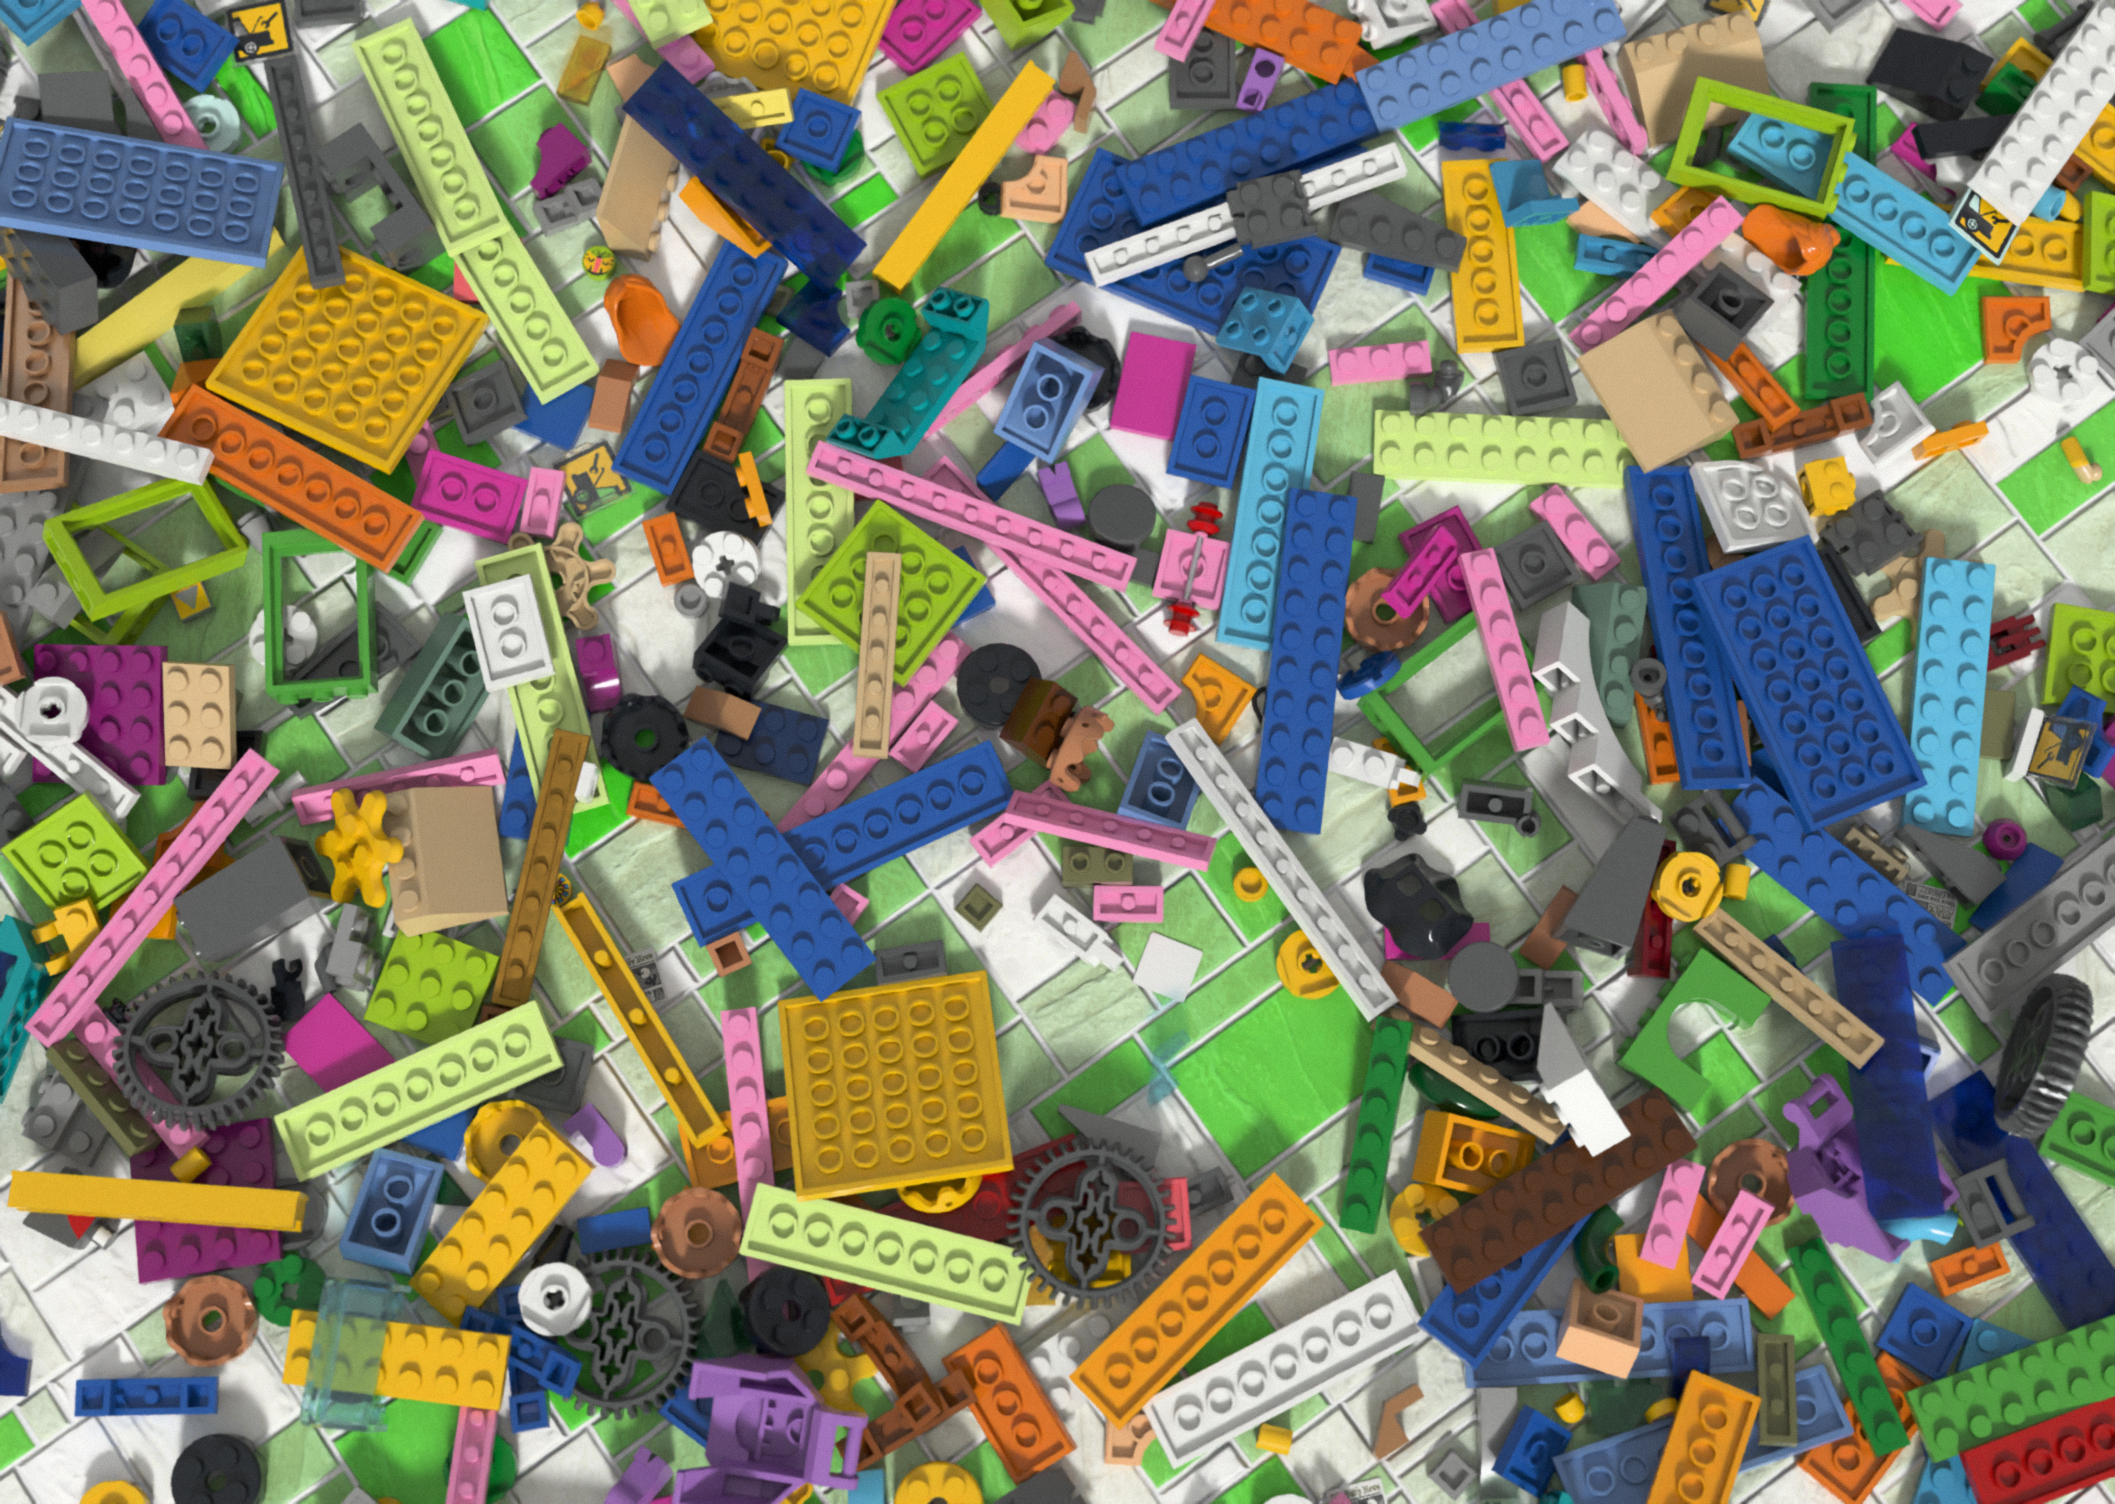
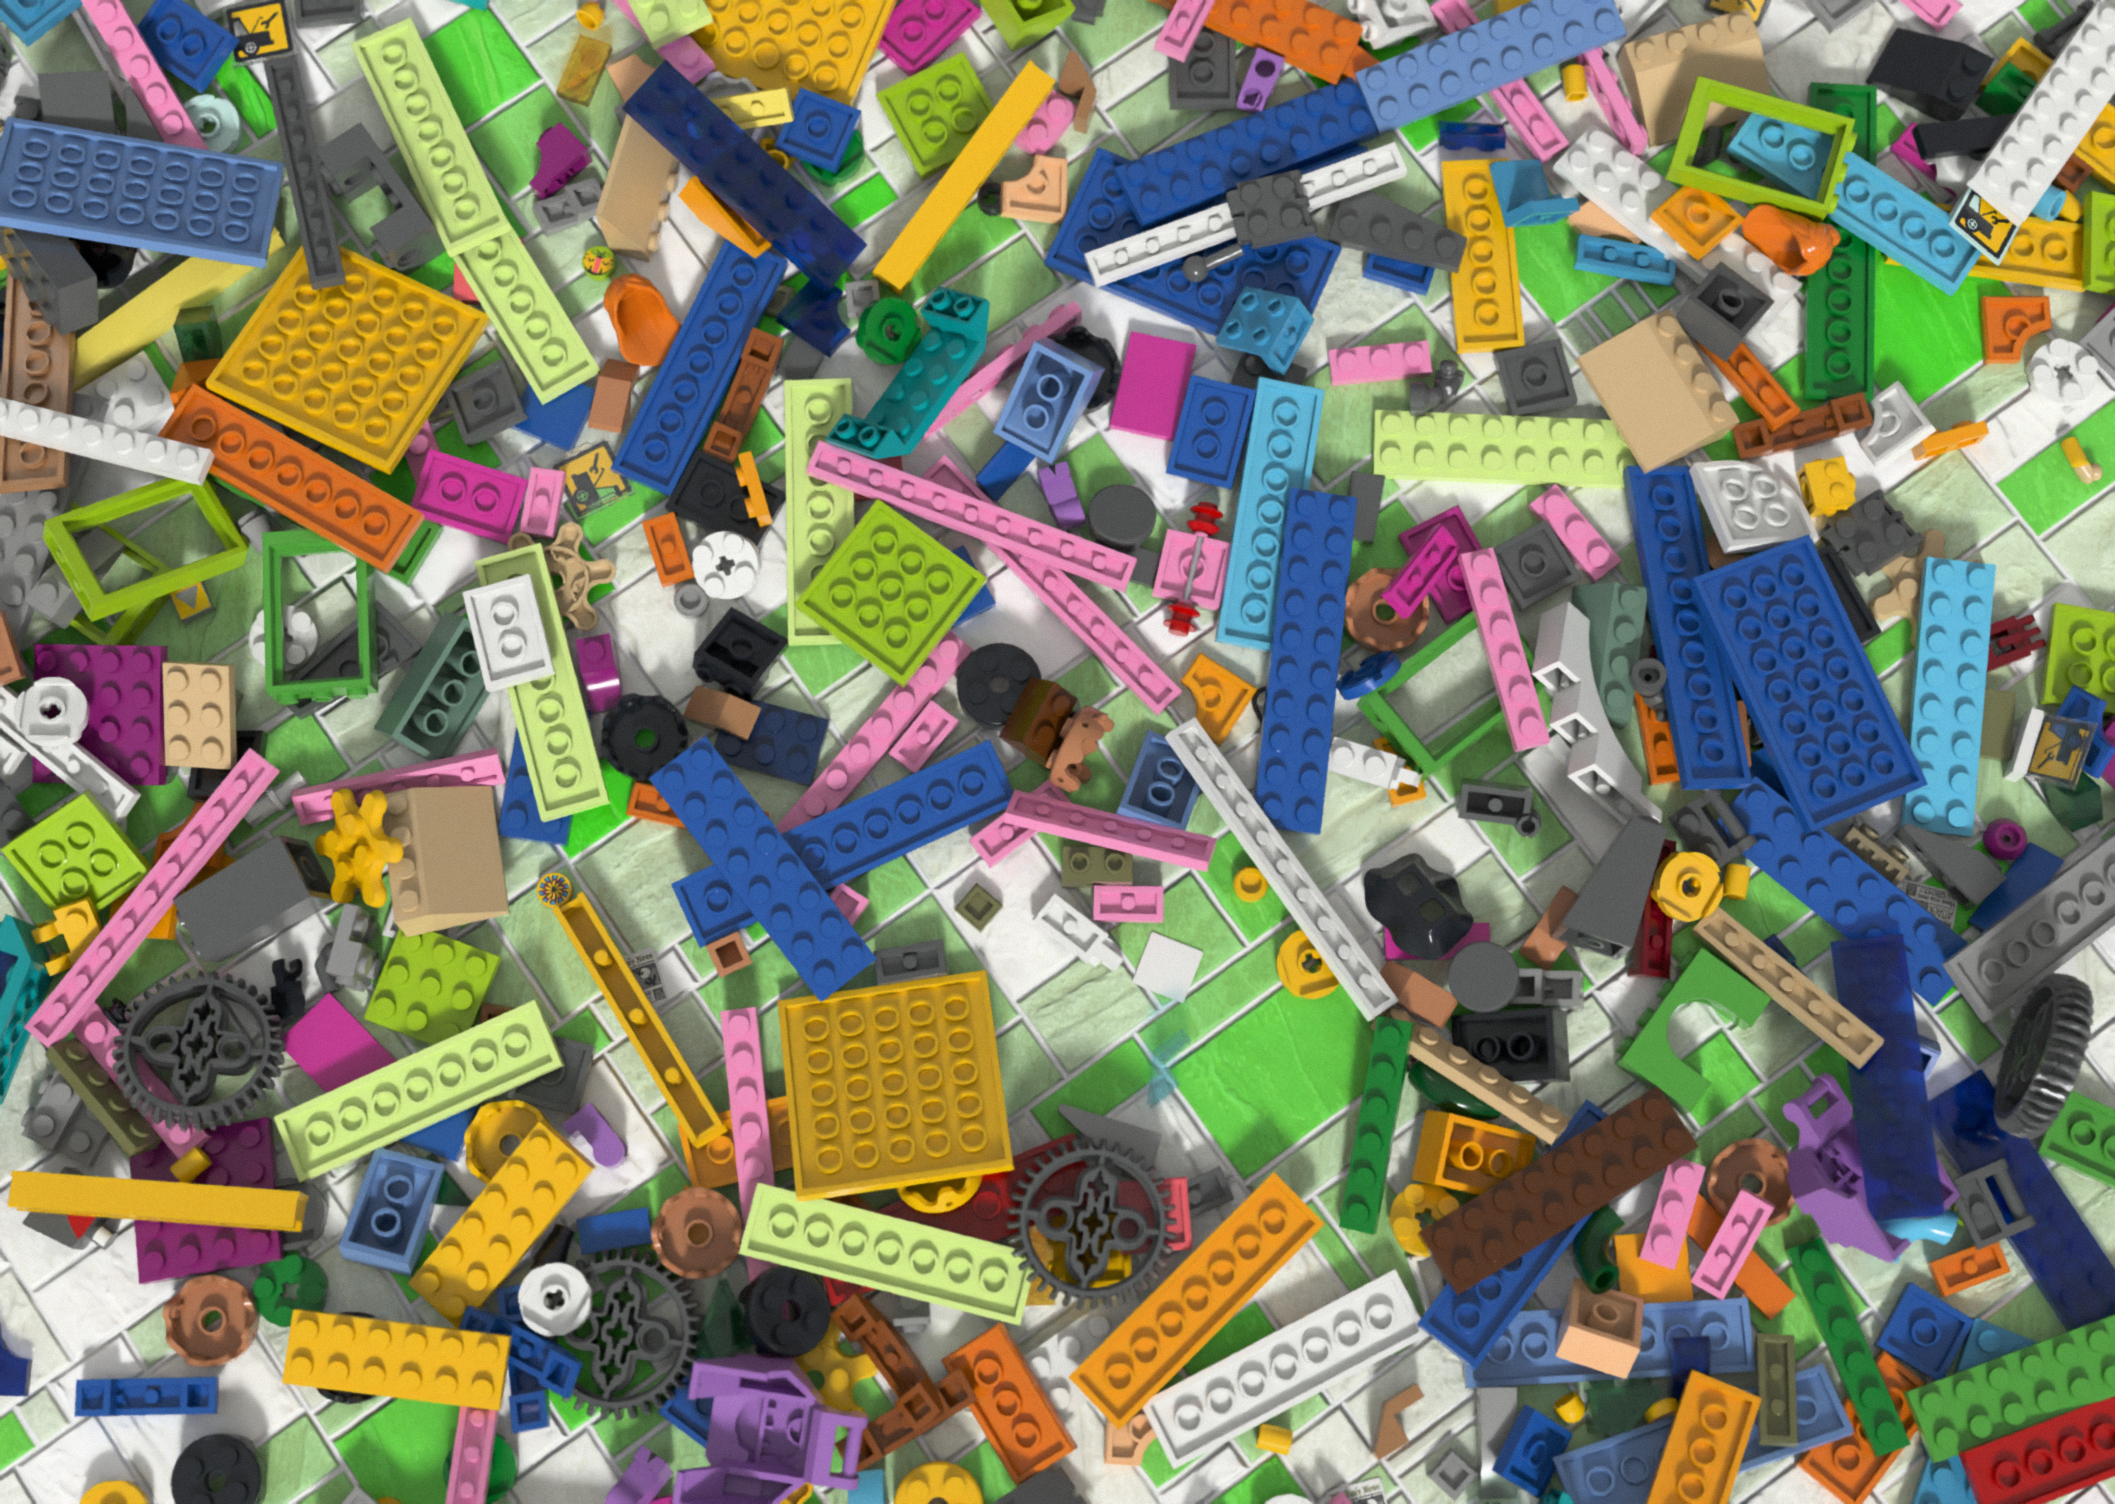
(349, 1354): clear light blue windscreen -> none
(540, 869): pearl gold plate -> none
(587, 782): white tile -> none
(743, 606): black plate -> none
(877, 655): tan plate -> none
(1410, 812): black plate -> none
(1576, 1088): white slope -> none
(1658, 275): bright pink plate -> none

